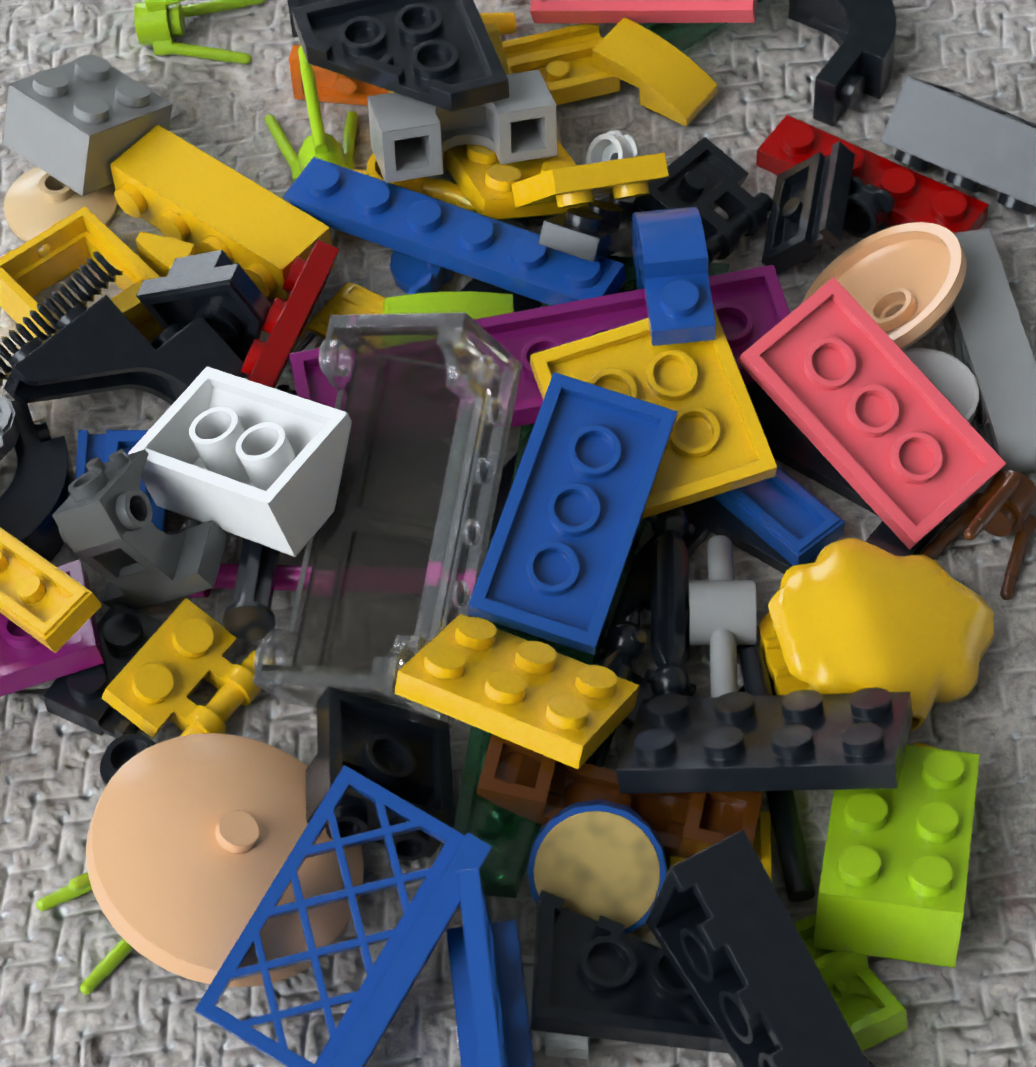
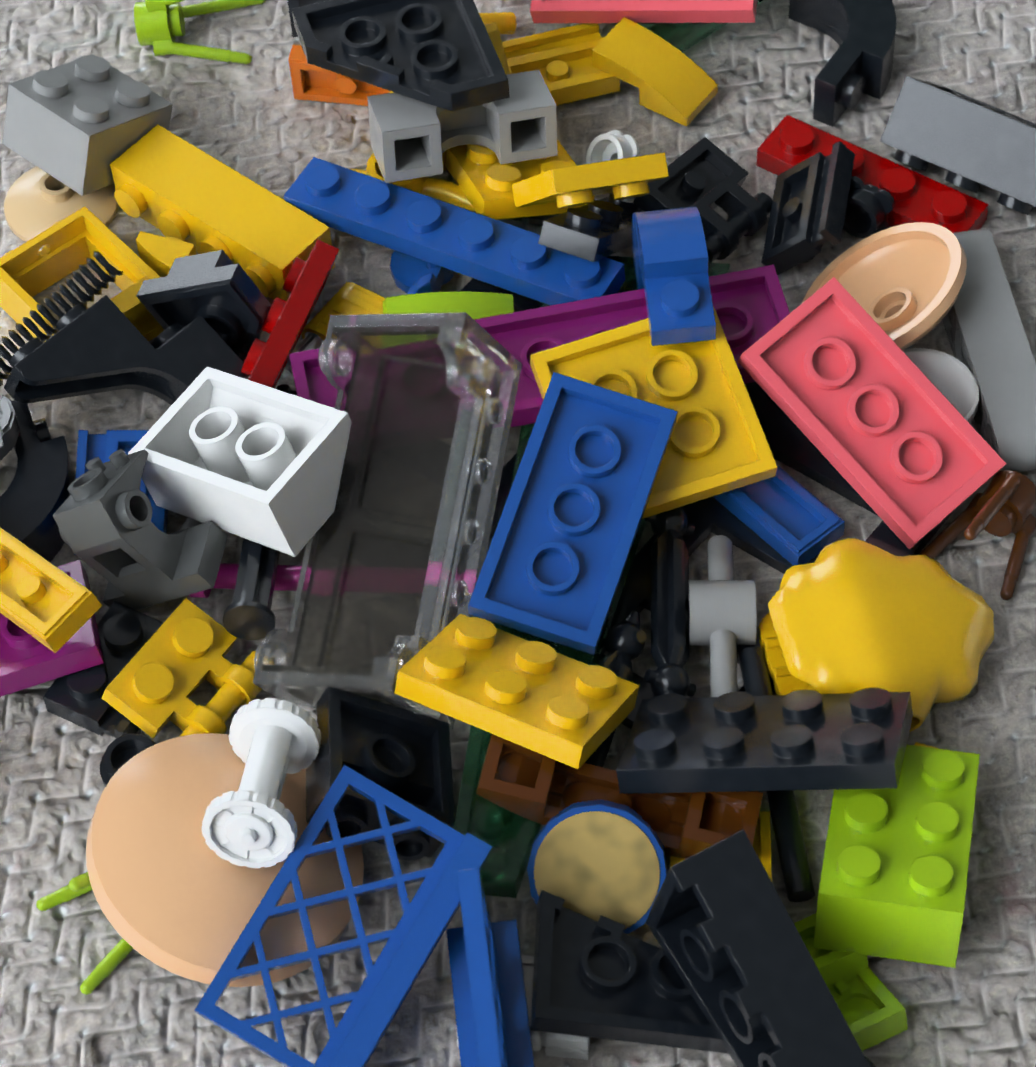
(252, 824): none -> white hose
(319, 143): lime plant -> none

